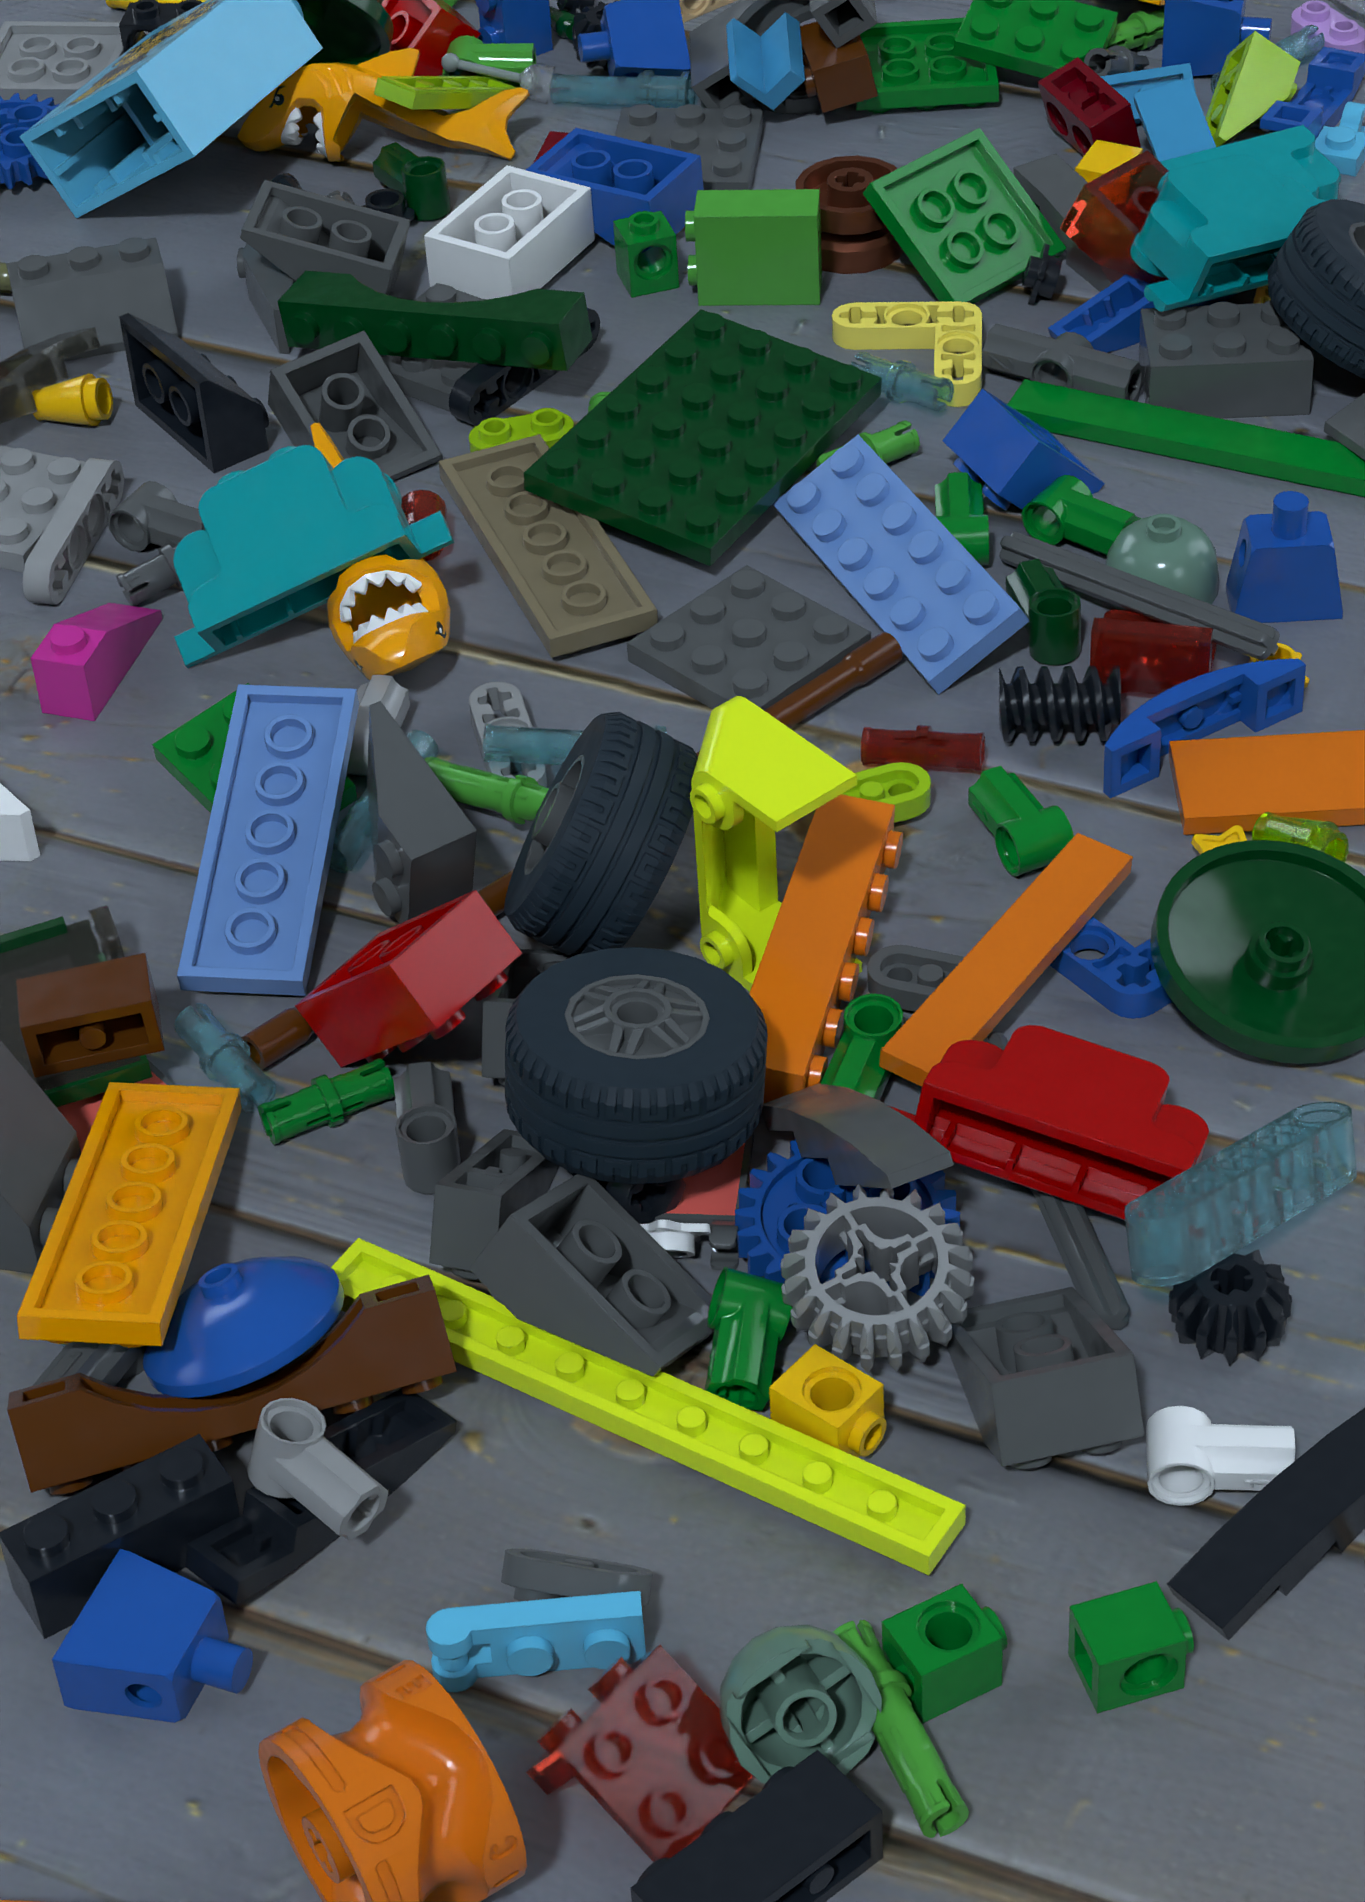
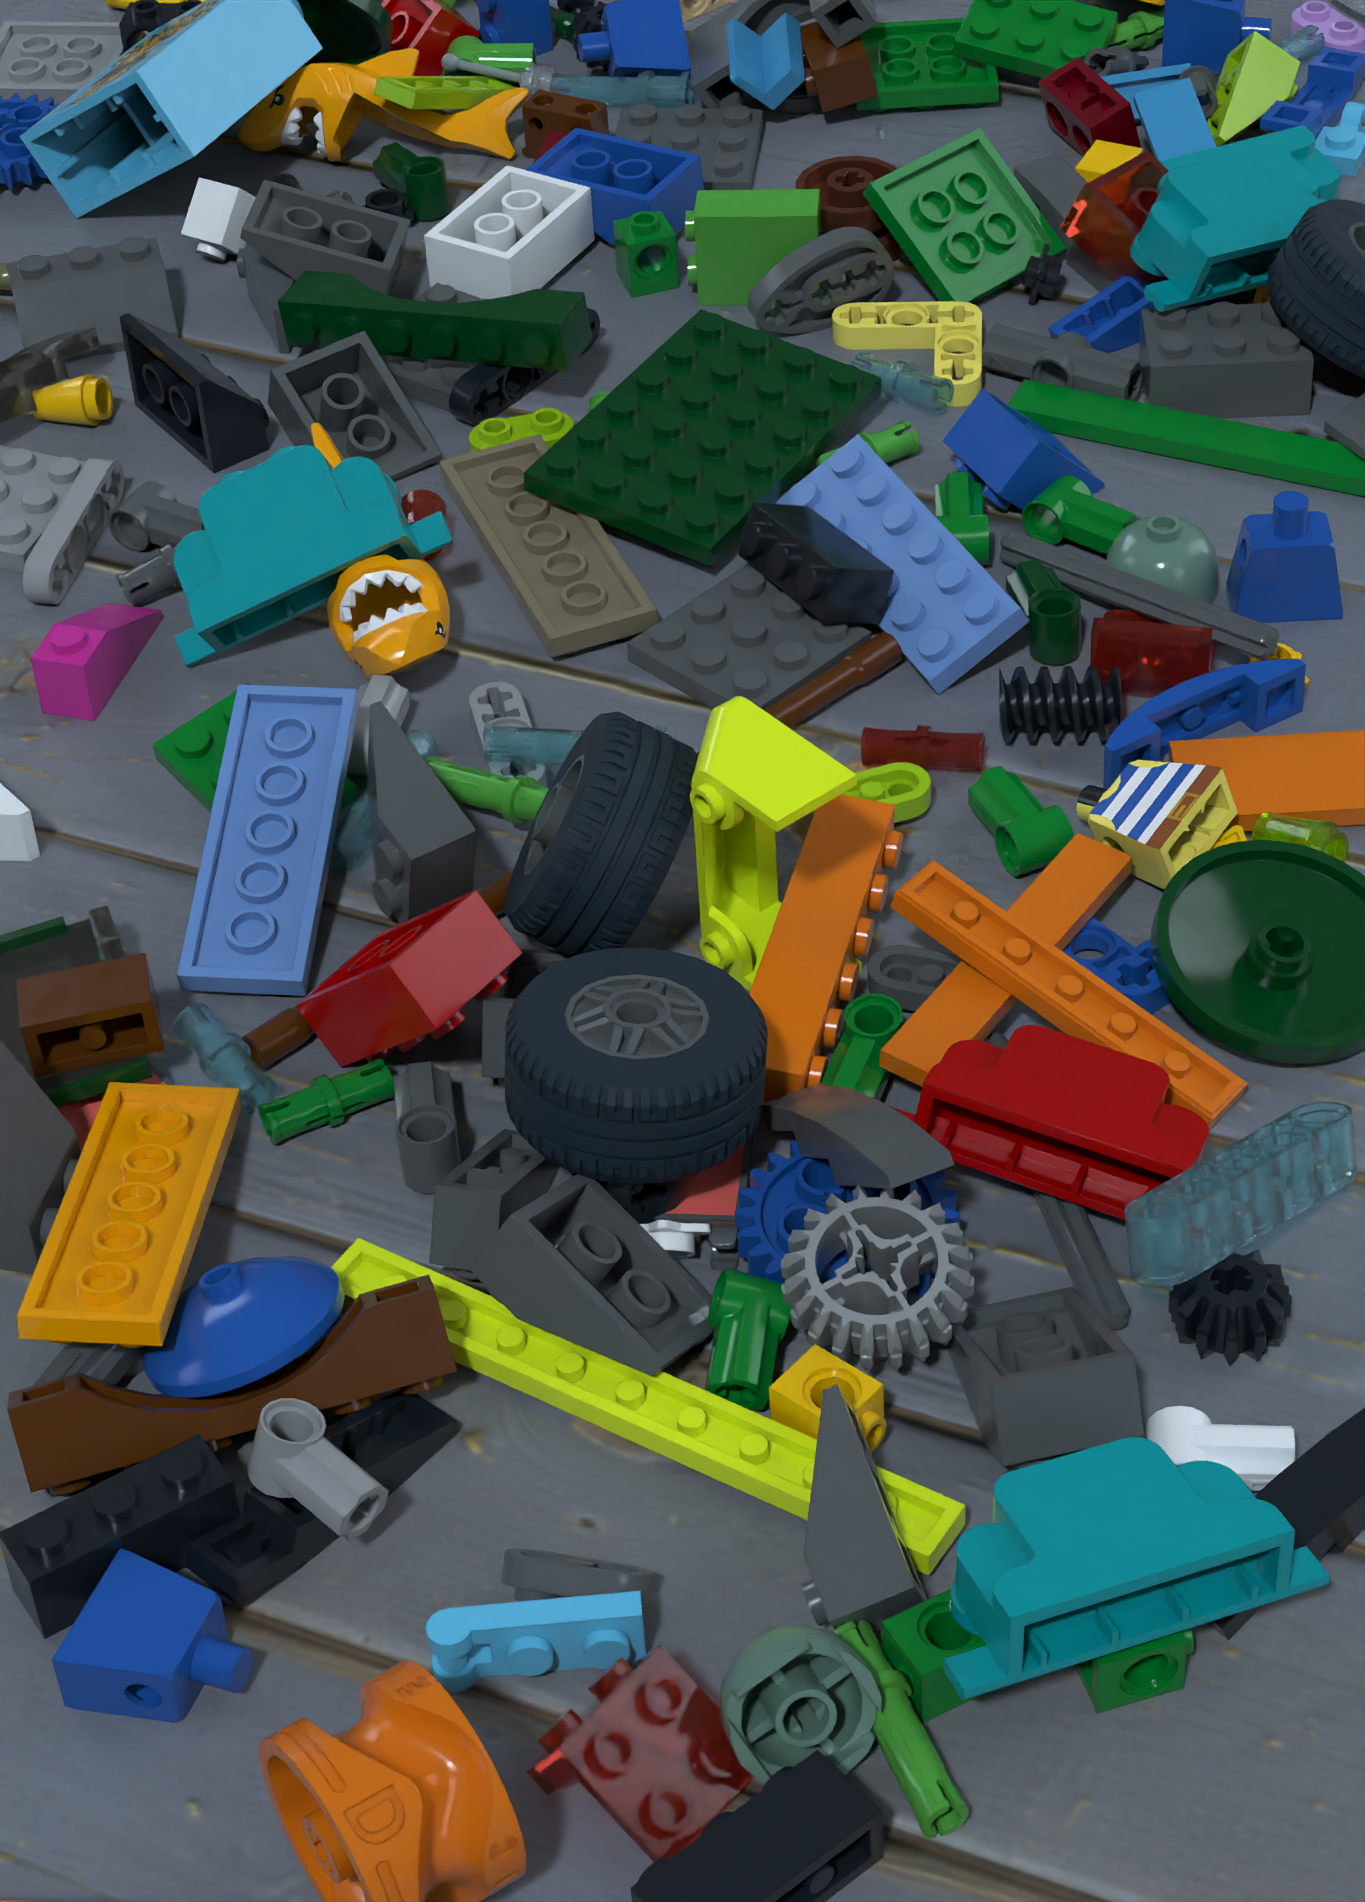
(217, 218): none -> white slope
(561, 115): none -> reddish brown piece
(796, 280): none -> dark grey piece
(815, 563): none -> black brick
(851, 1530): none -> dark grey slope
(1062, 988): none -> orange tile
(1110, 1557): none -> teal brick
(1159, 815): none -> torso
(1204, 86): none -> dark grey pin

